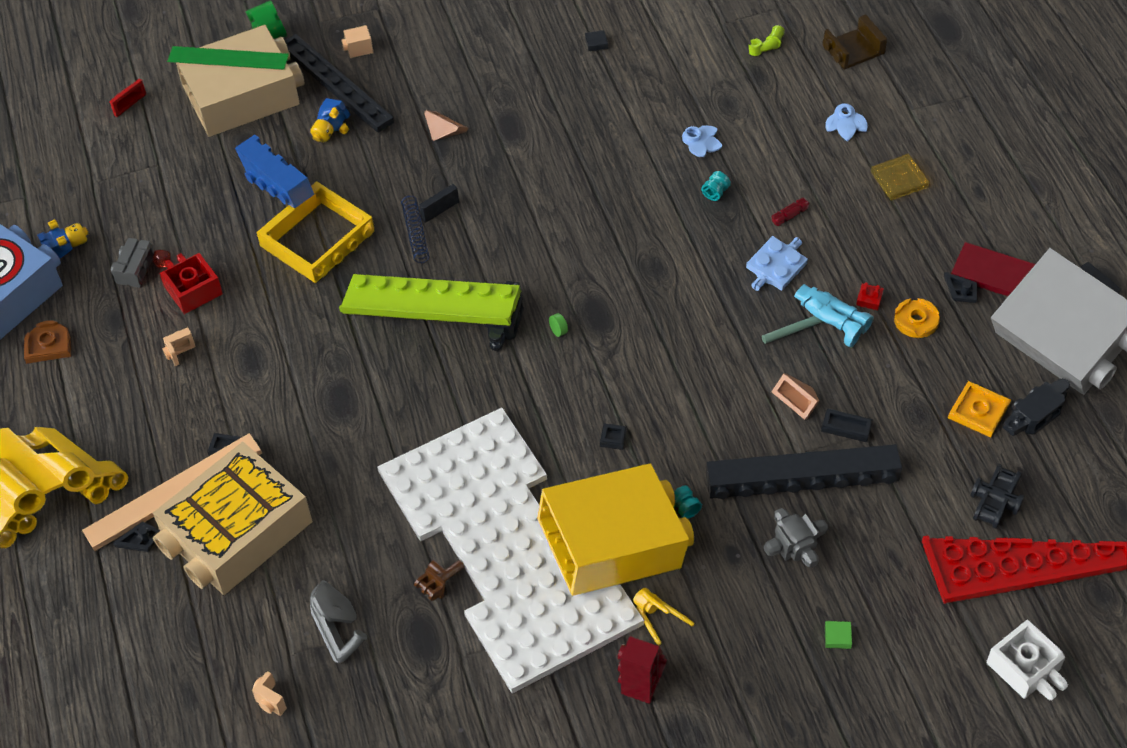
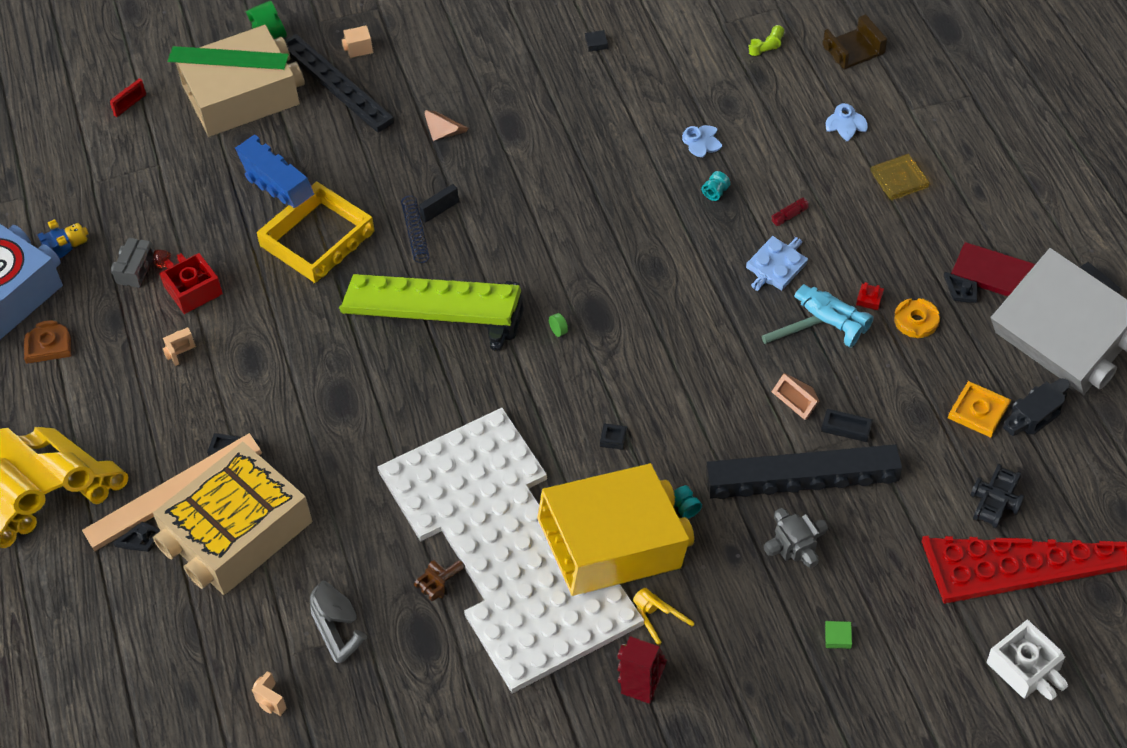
(330, 119): piece -> none

